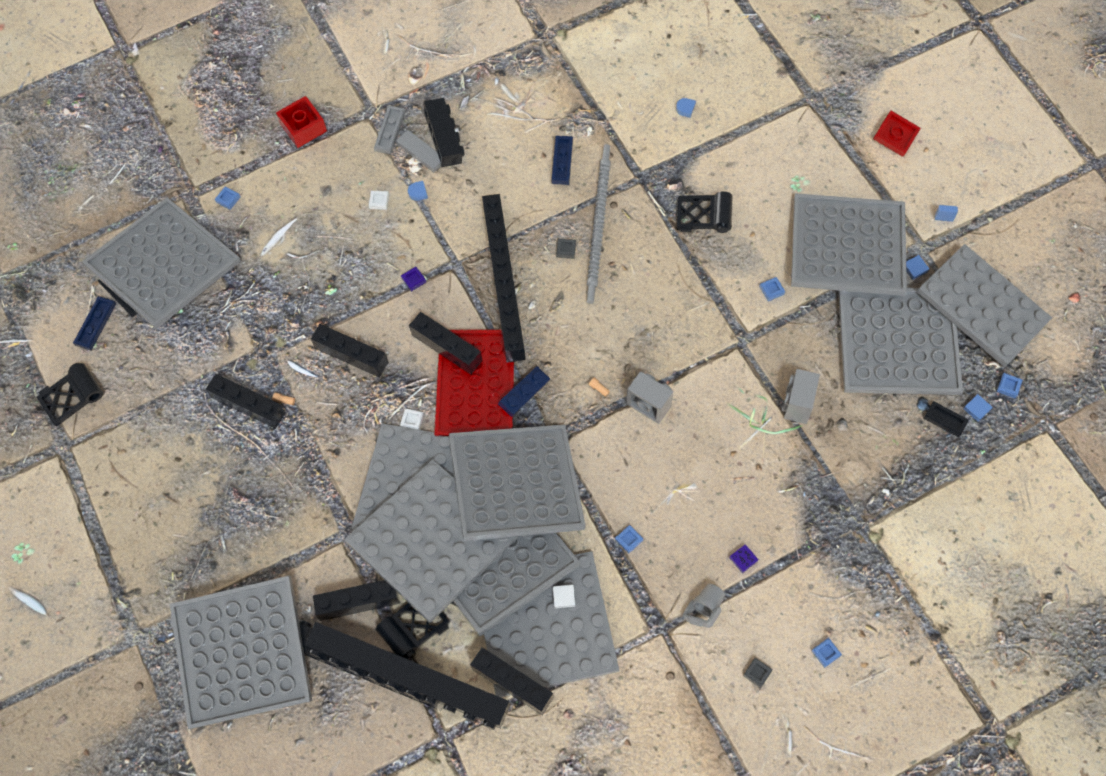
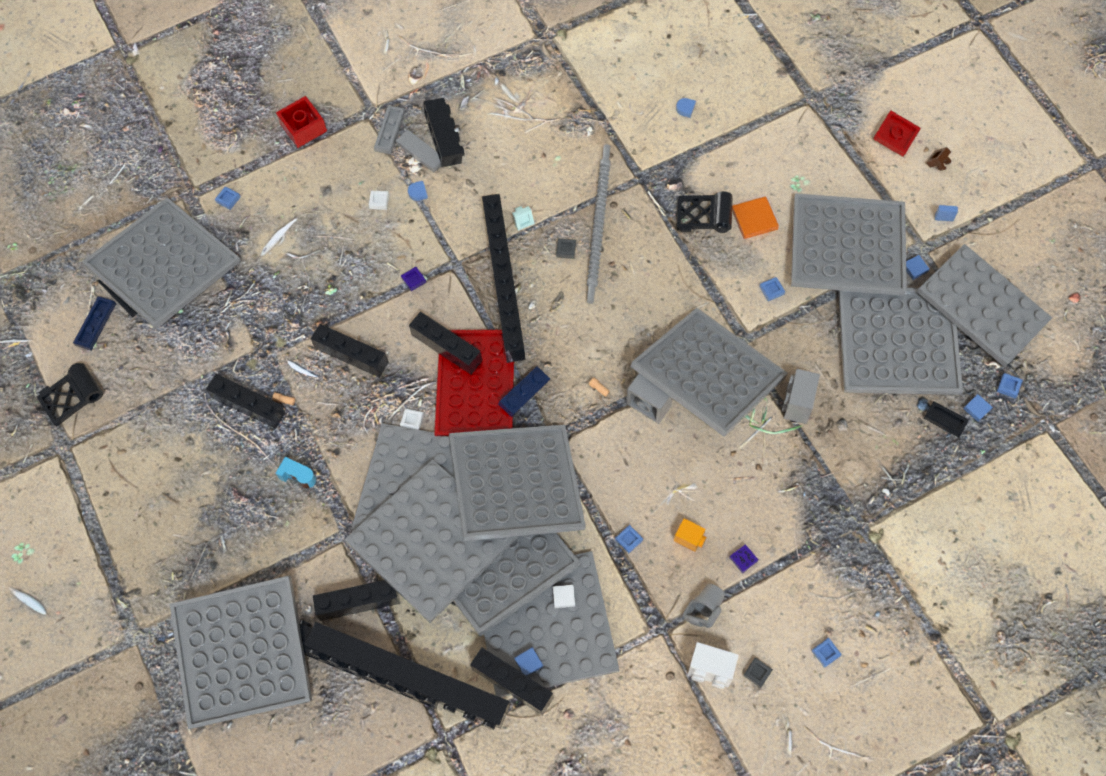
(296, 472): none -> medium azure leg
(401, 639): black piece -> none
(523, 217): none -> light aqua tile
(528, 662): none -> medium blue tile
(562, 160): dark blue plate -> none
(690, 535): none -> light orange brick
(709, 371): none -> light grey plate
(712, 665): none -> white brick
(755, 217): none -> orange tile
(939, 158): none -> reddish brown tile

